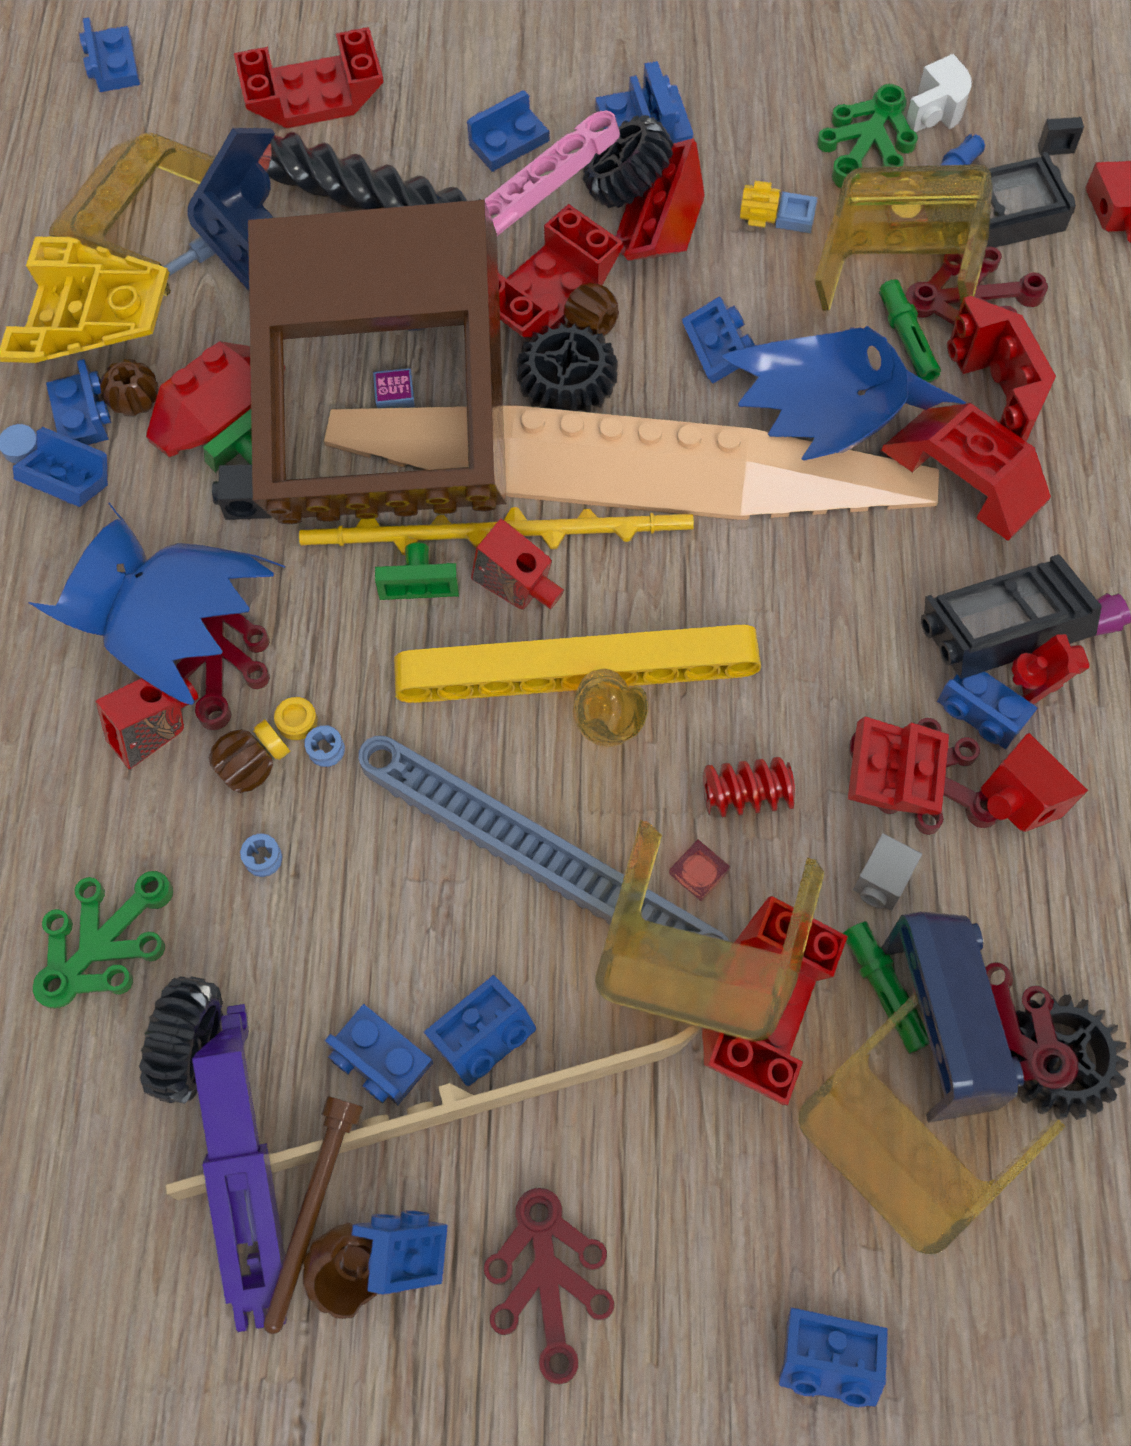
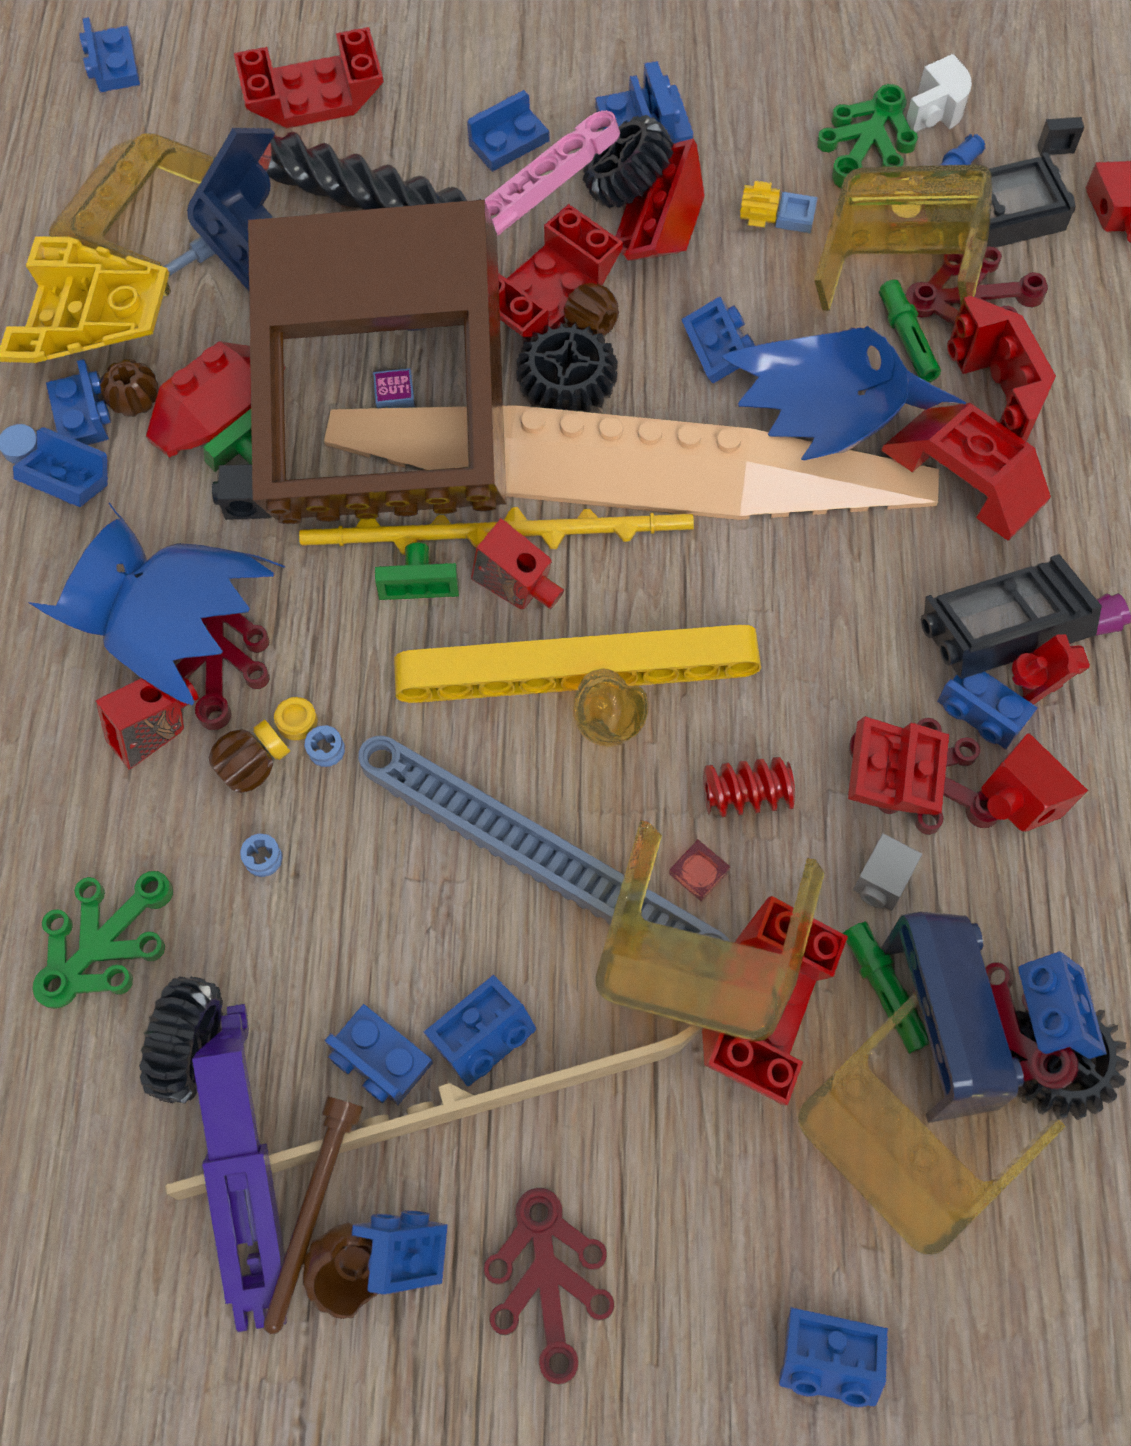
(1061, 1006): none -> blue bracket

